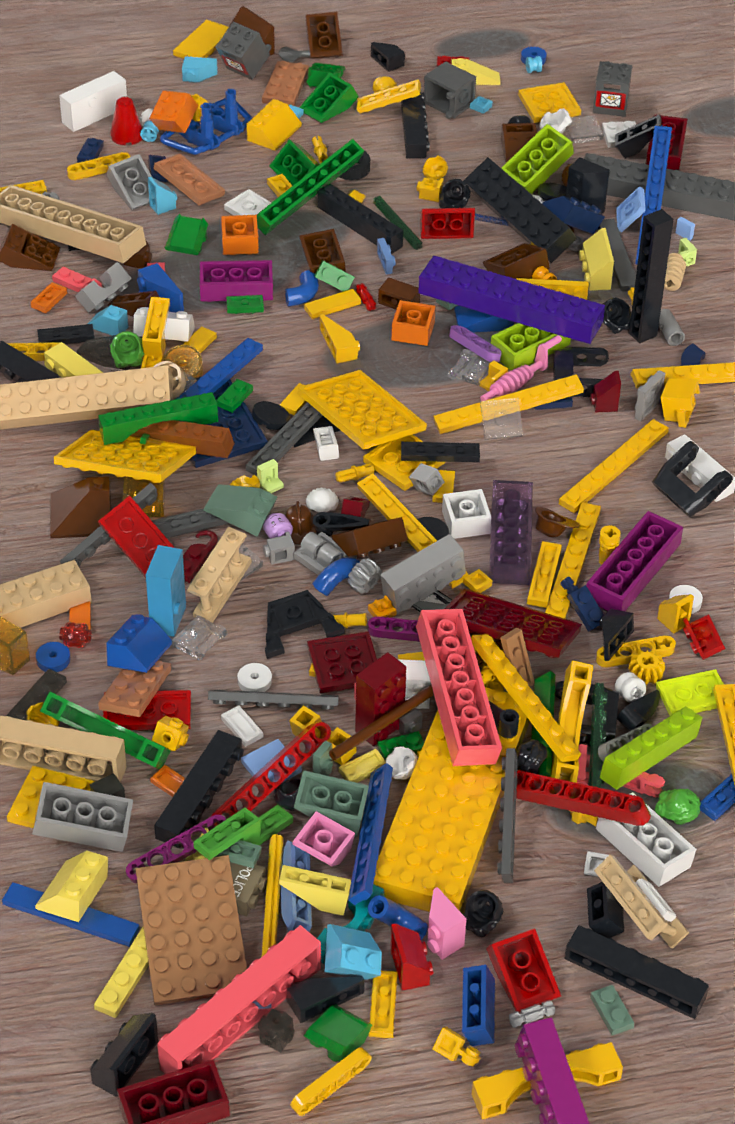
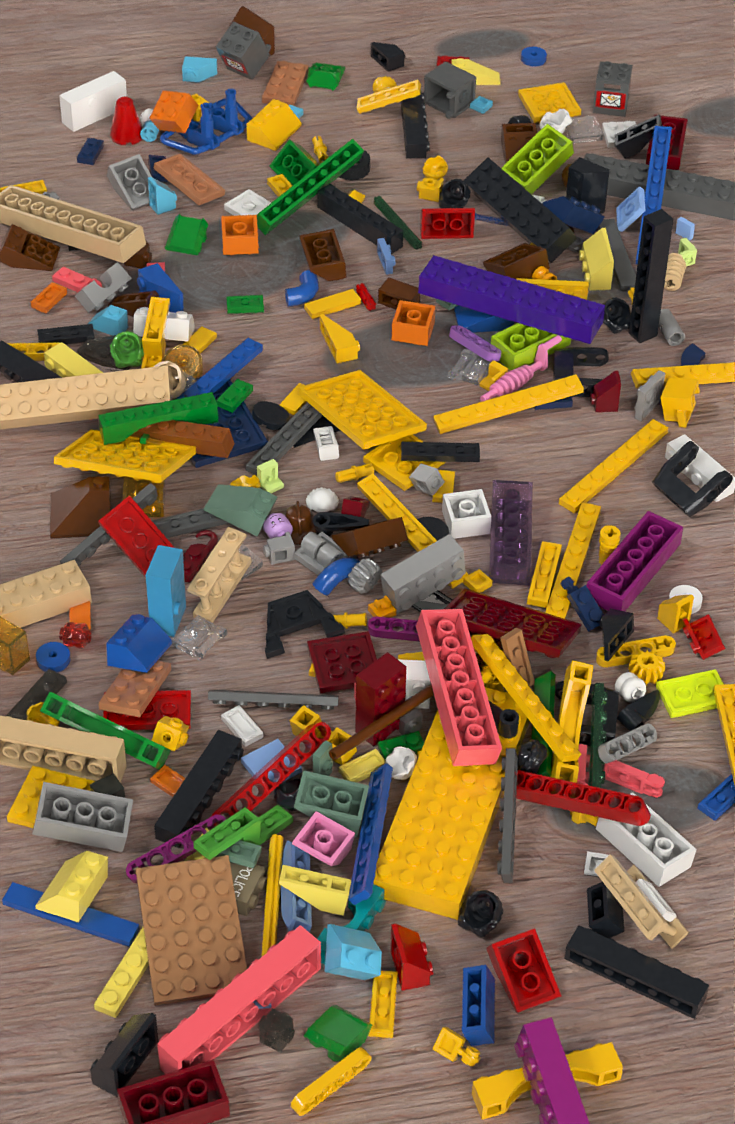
(80, 170): yellow beam -> none
(201, 41): yellow tile -> none
(235, 279): magenta brick -> none
(251, 671): white piece -> none
(291, 55): dark grey hand -> none
(319, 994): black slope -> none
(323, 35): reddish brown slope -> none
(329, 99): green slope -> none
(334, 276): plate -> none
(393, 913): blue cylinder -> none
(446, 926): bright pink slope -> none
(501, 418): clear tile -> none
(531, 1013): light grey axle -> none
(534, 64): medium azure wheel -> none
(551, 190): black tile -> none
(551, 523): reddish brown piece -> none
(612, 1010): sand green plate -> none
(650, 747): lime brick -> none
(678, 805): bright green hair -> none

